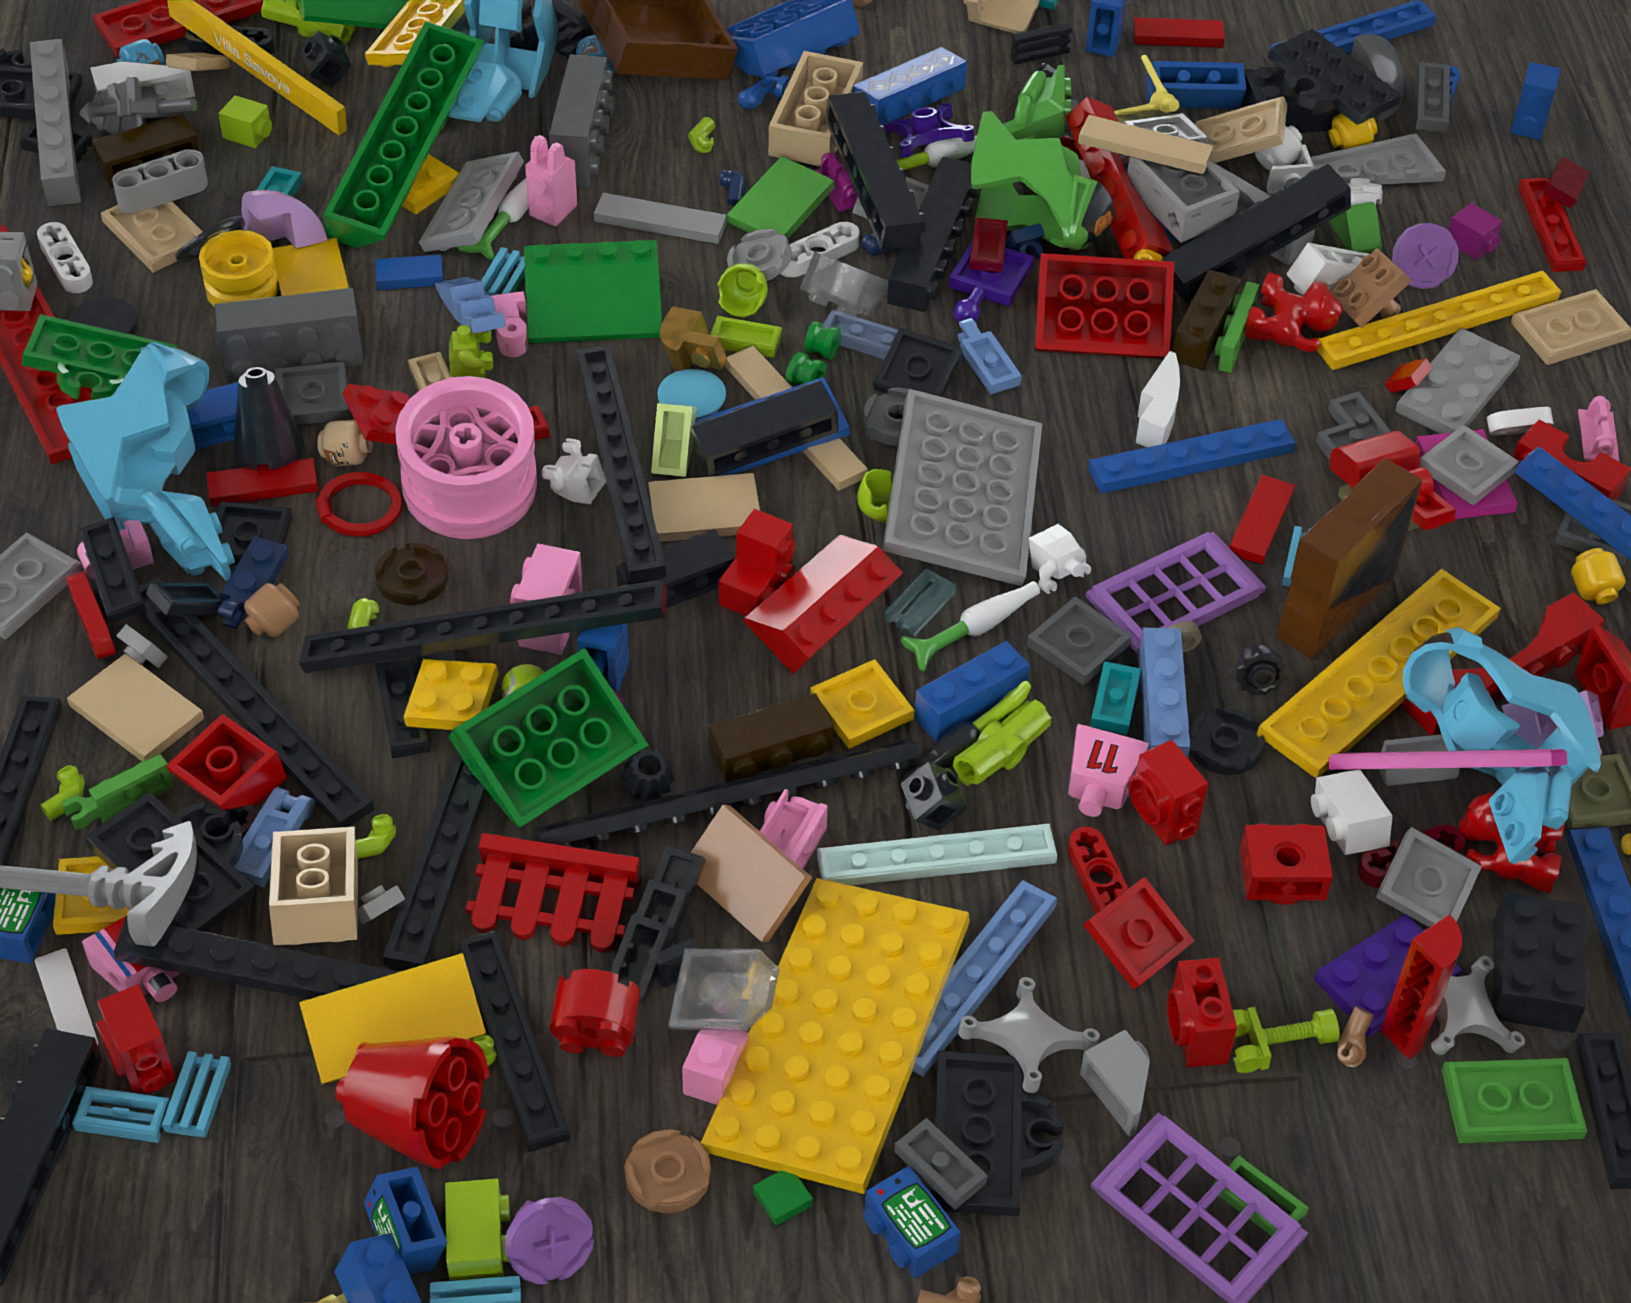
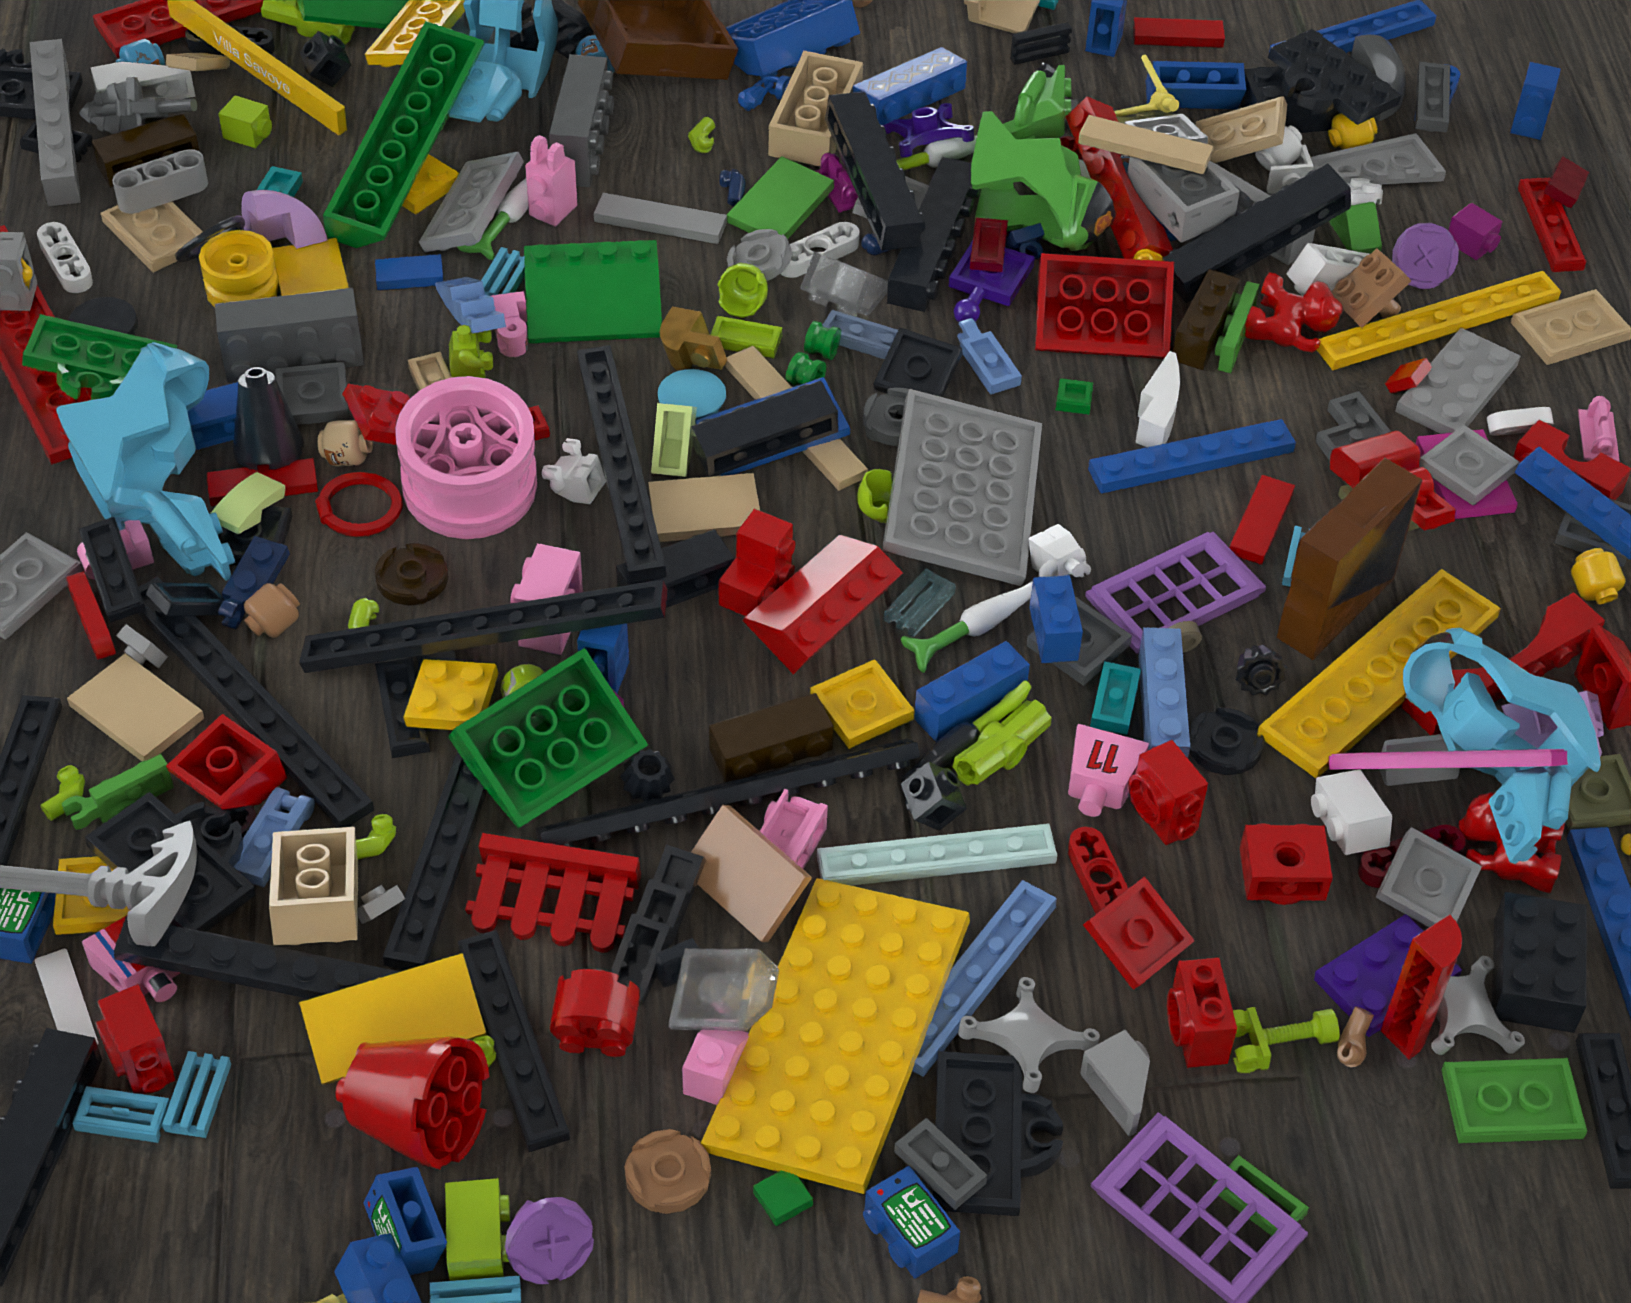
(245, 502): none -> yellowish green slope
(1055, 619): none -> blue brick
(1074, 396): none -> green tile

